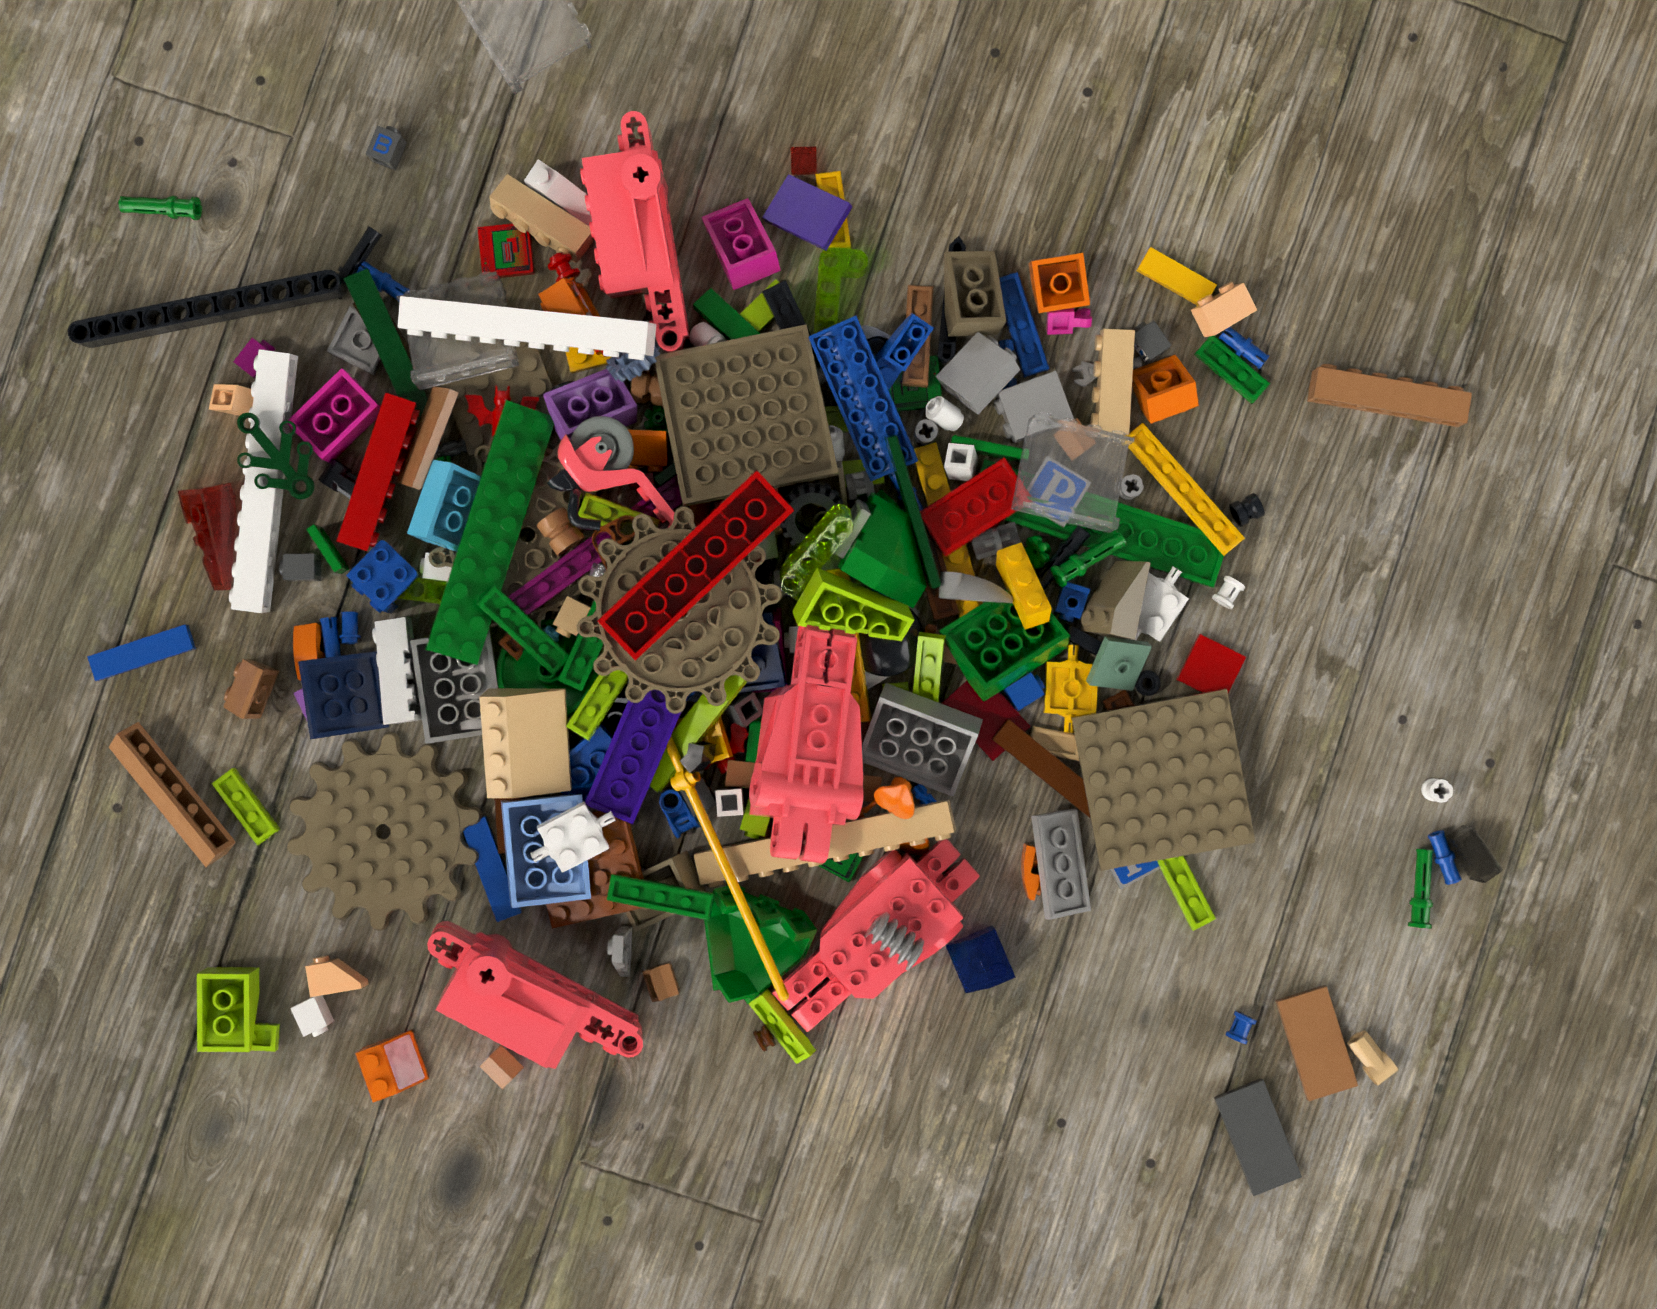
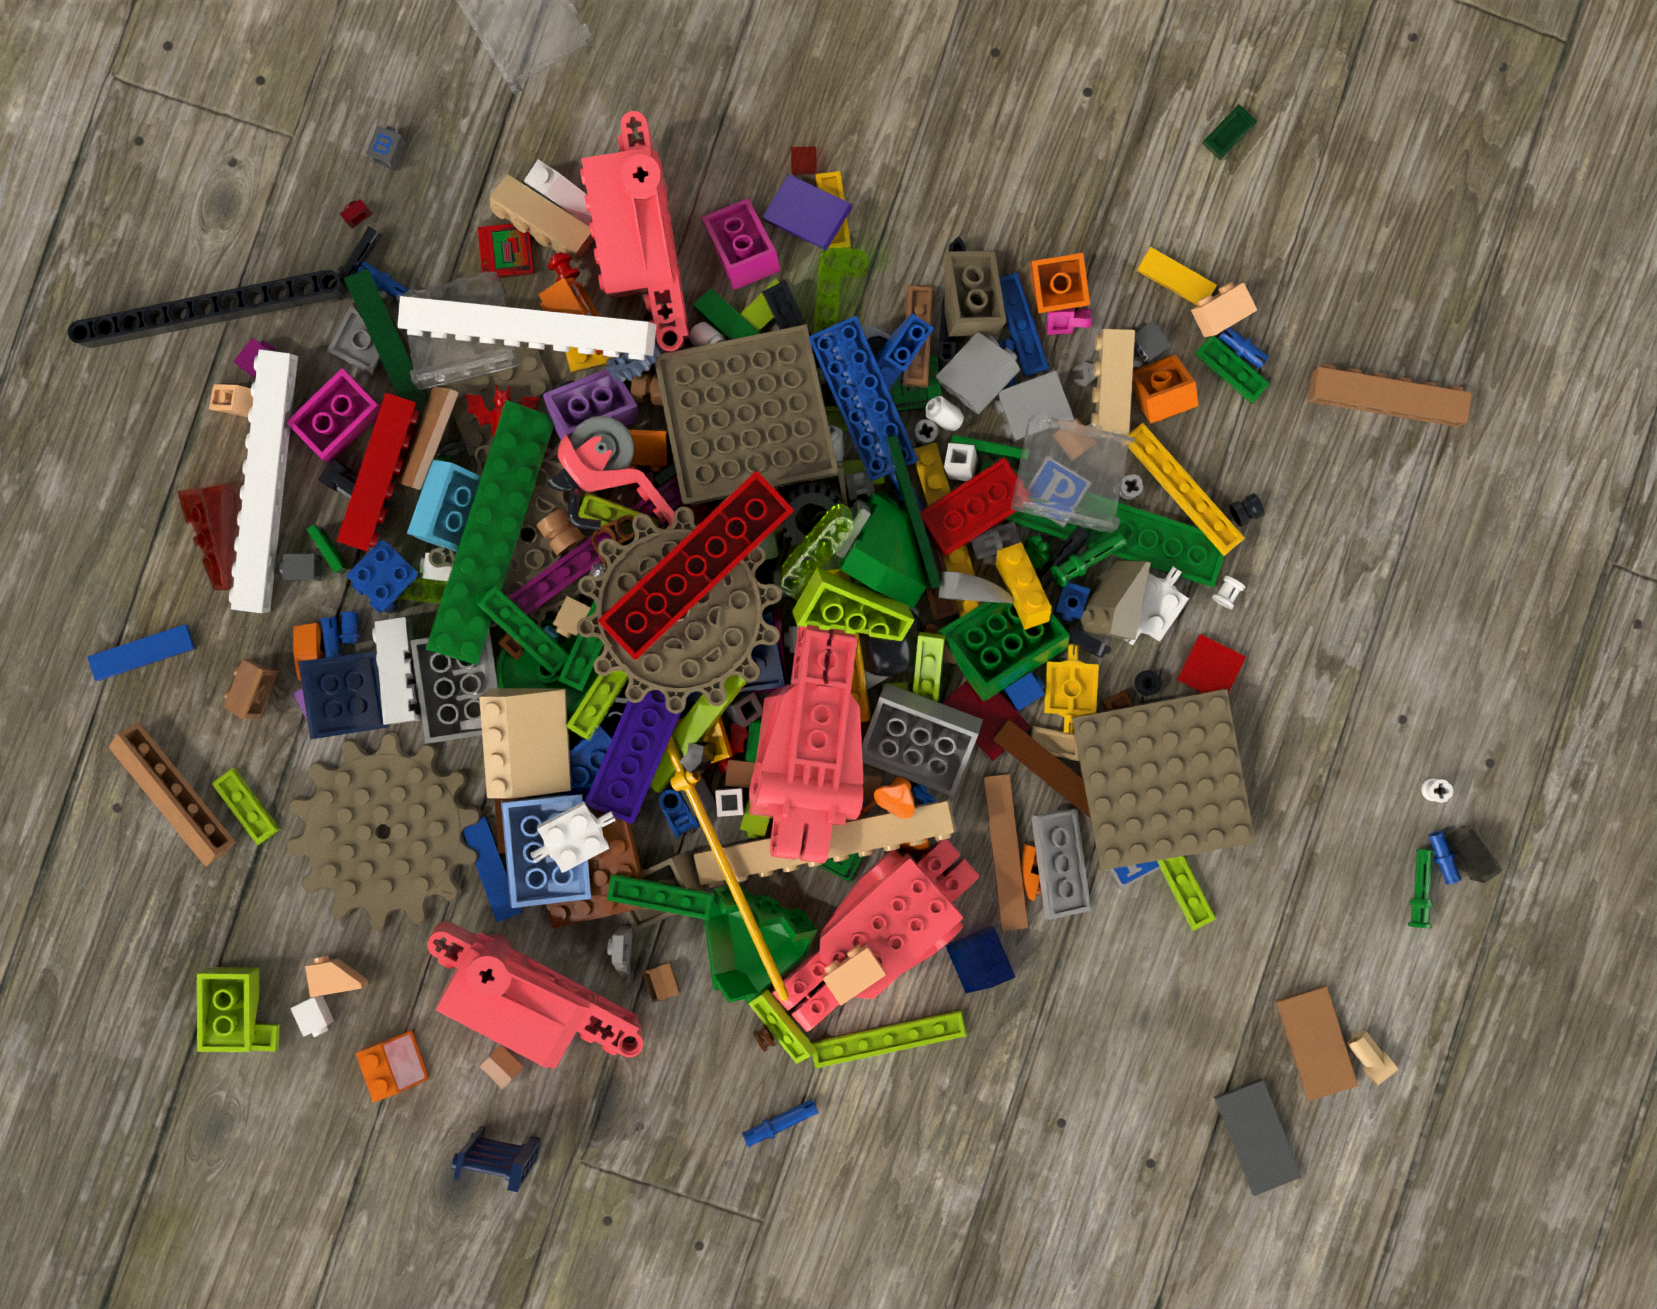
(172, 206): green pin -> none
(278, 459): dark green plant -> none
(355, 213): none -> dark red plate
(497, 1158): none -> dark blue fence
(657, 425): green plant -> none
(779, 1123): none -> blue pin
(853, 973): none -> light nougat brick
(888, 1038): none -> lime tile
(895, 939): light grey piece -> none
(1005, 852): none -> medium nougat tile
(1118, 663): sand green plate -> none
(1229, 132): none -> dark green tile
(1240, 1027): blue bush -> none

